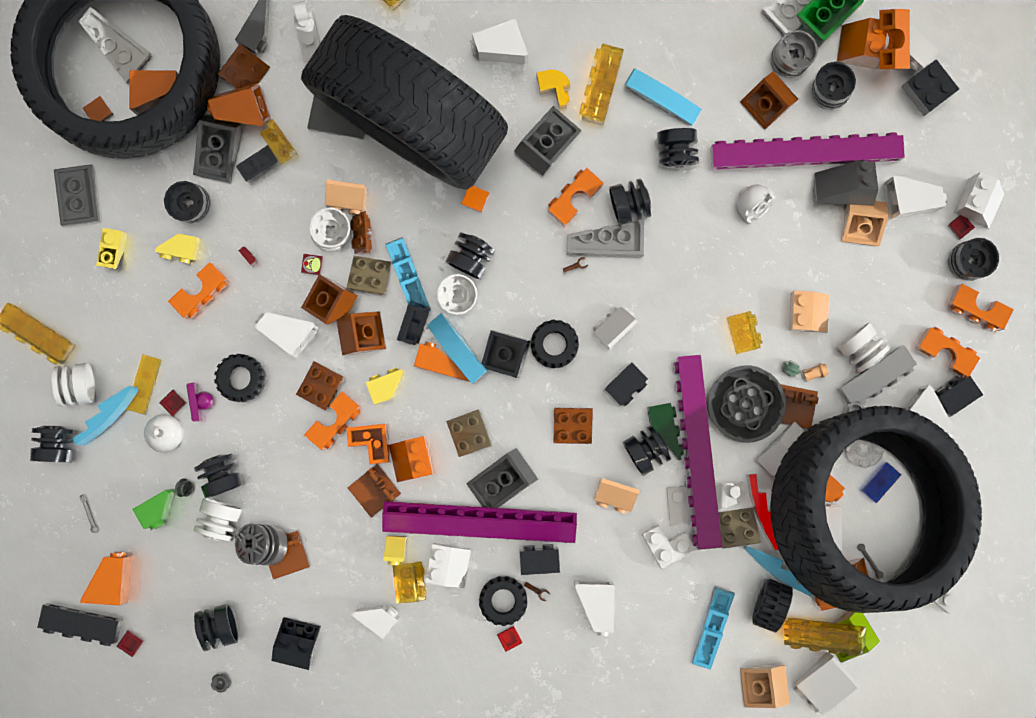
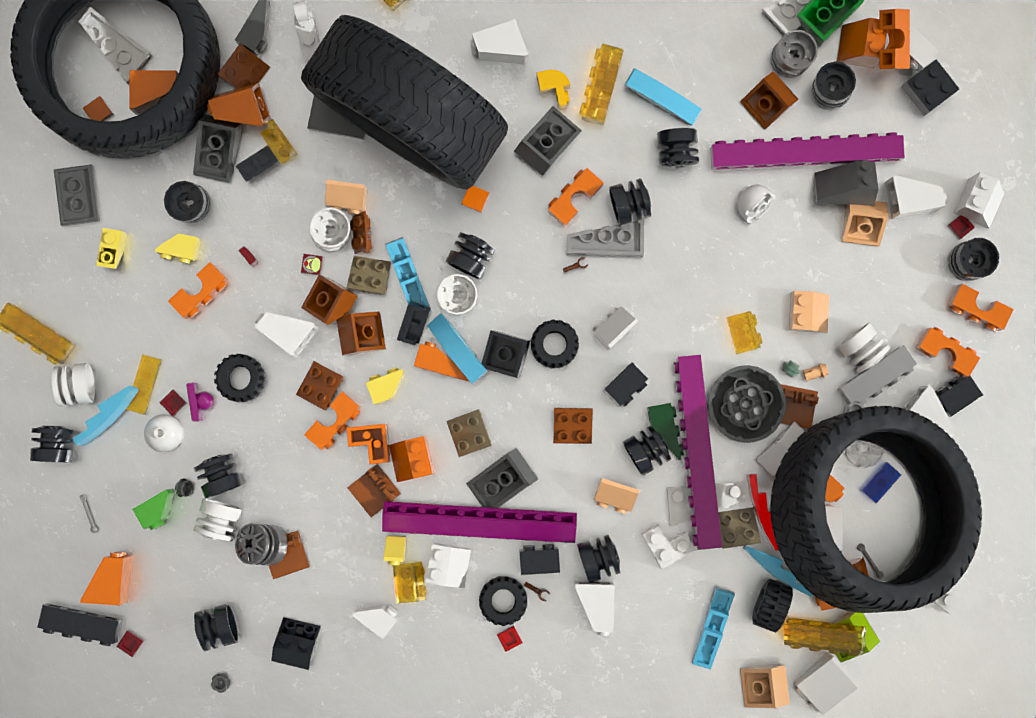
(599, 558): none -> black wheel

